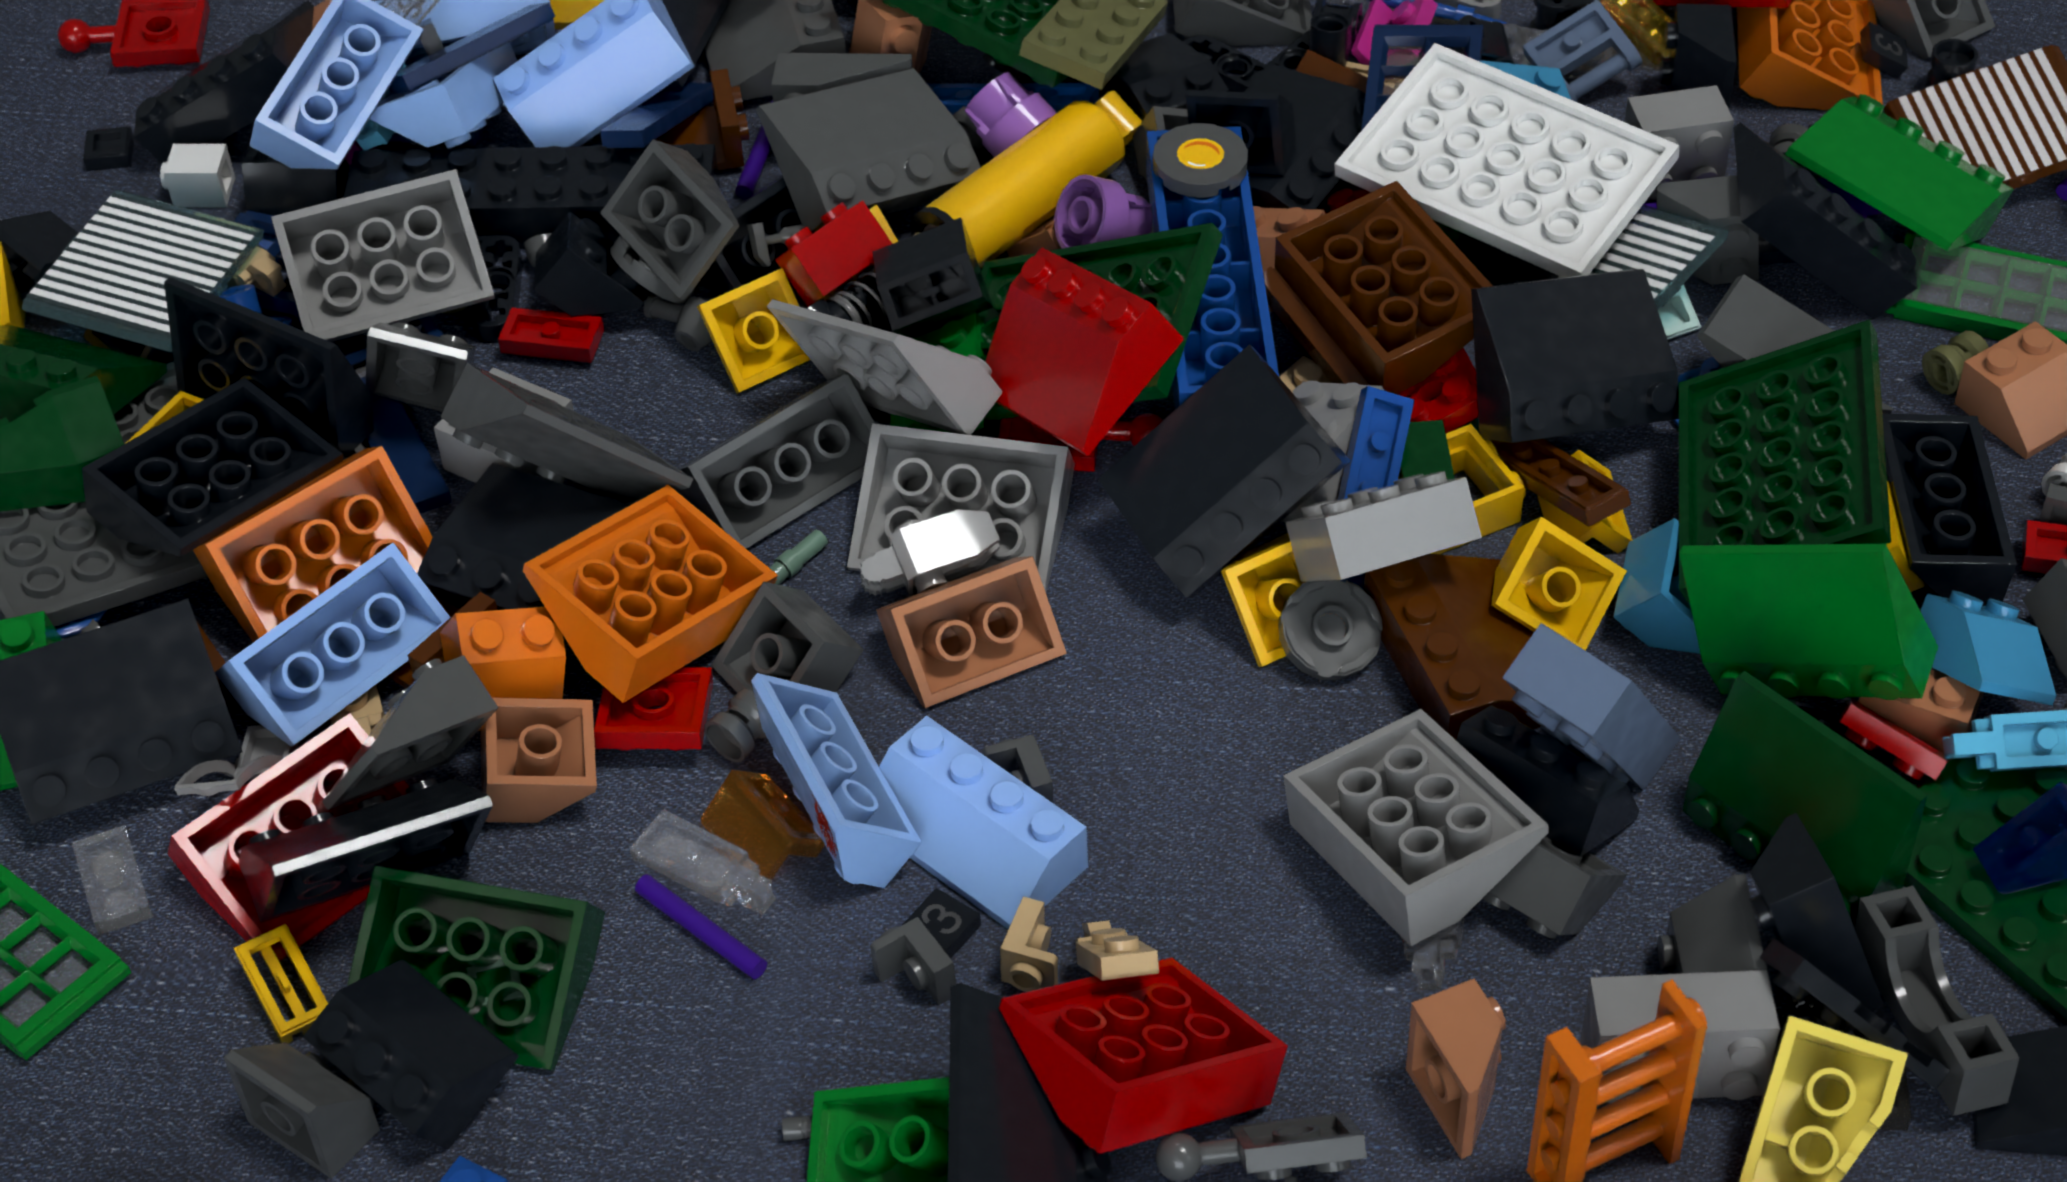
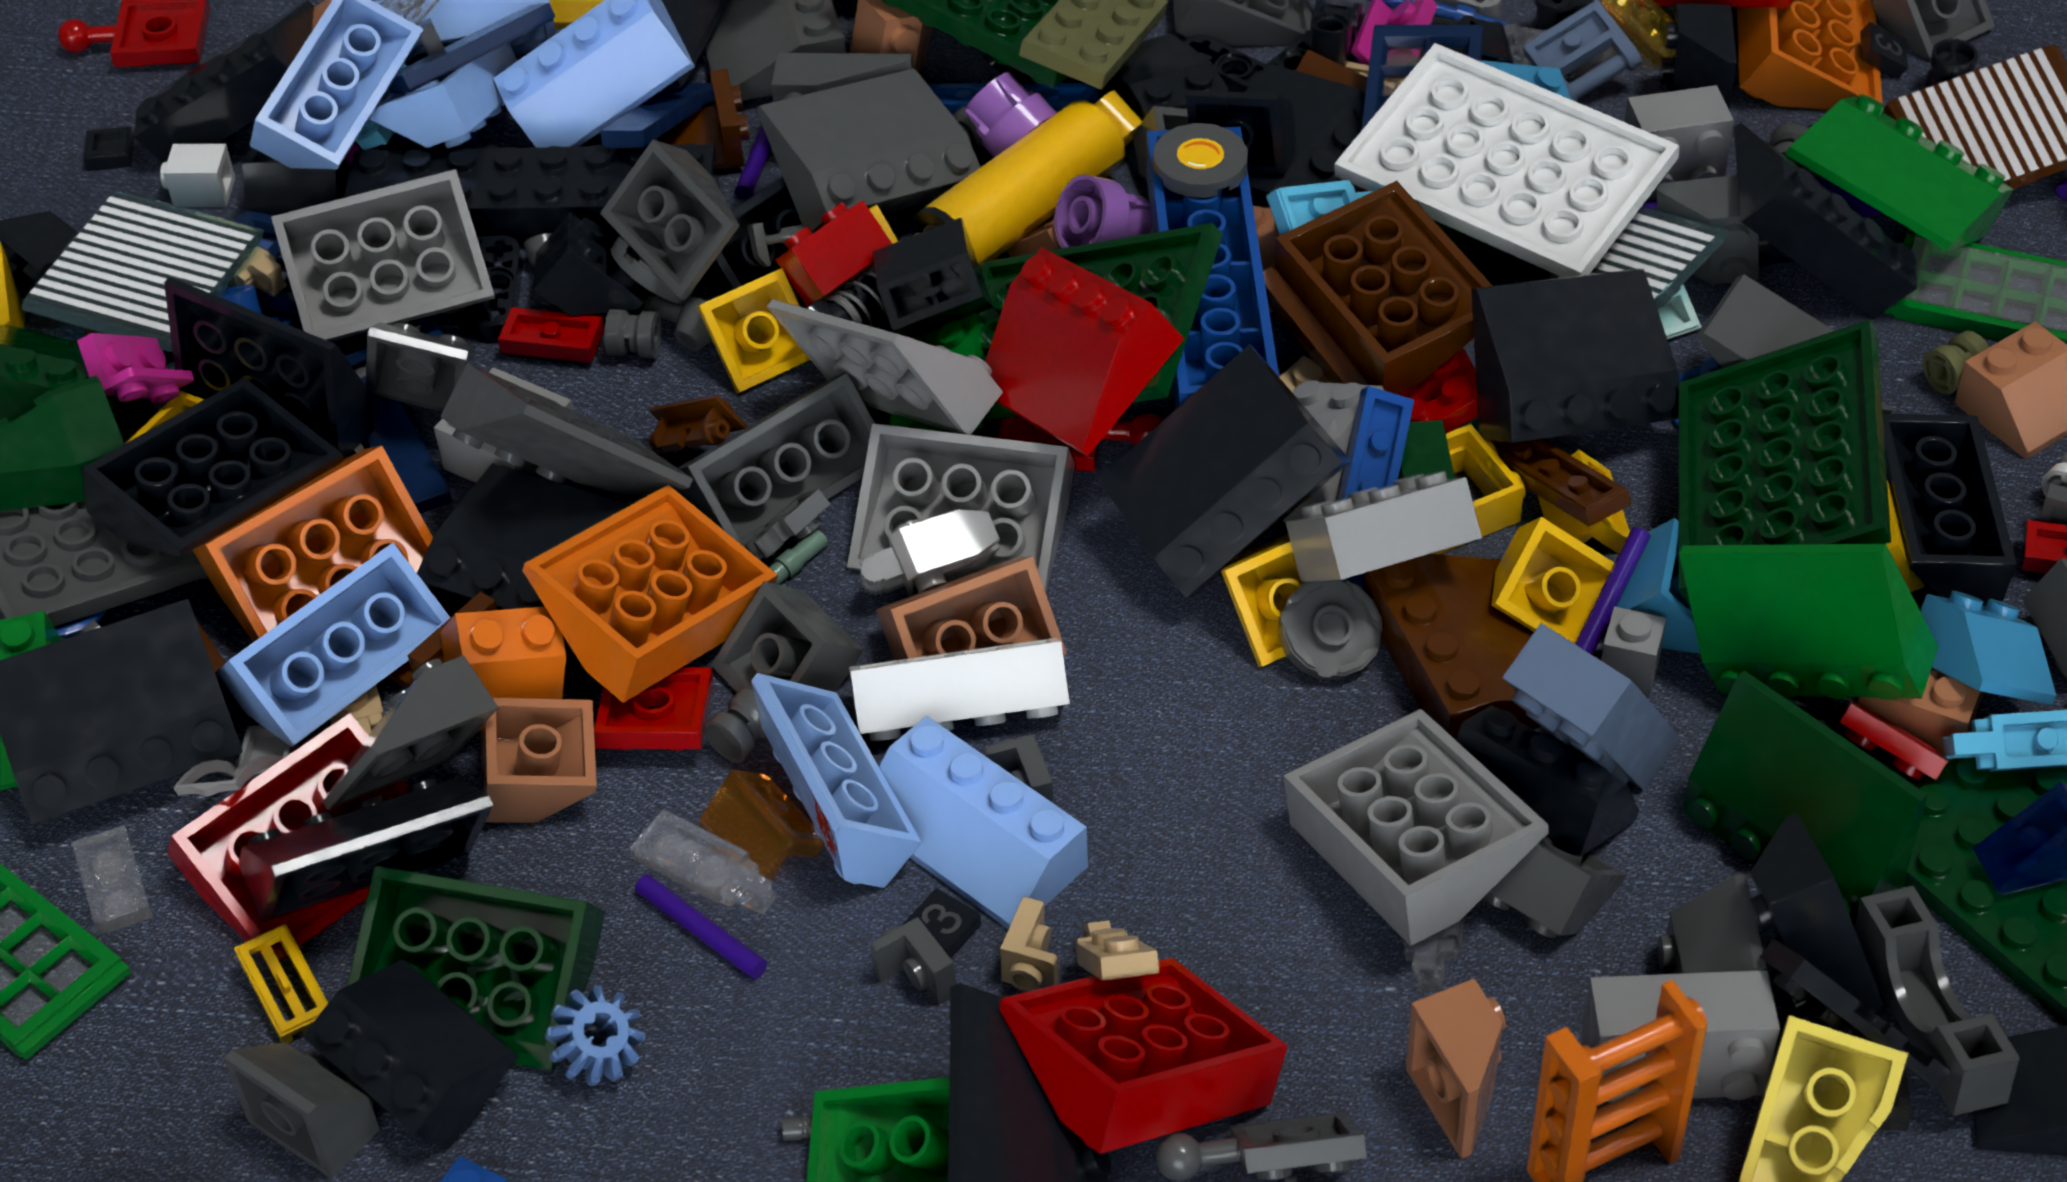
(132, 367): none -> dark pink bracket
(579, 1050): none -> medium blue gear
(632, 333): none -> dark grey wheel
(693, 424): none -> reddish brown hinge
(794, 520): none -> dark grey plate
(959, 687): none -> white brick
(1304, 203): none -> medium azure hinge
(1613, 589): none -> dark purple bar
(1634, 646): none -> light grey brick

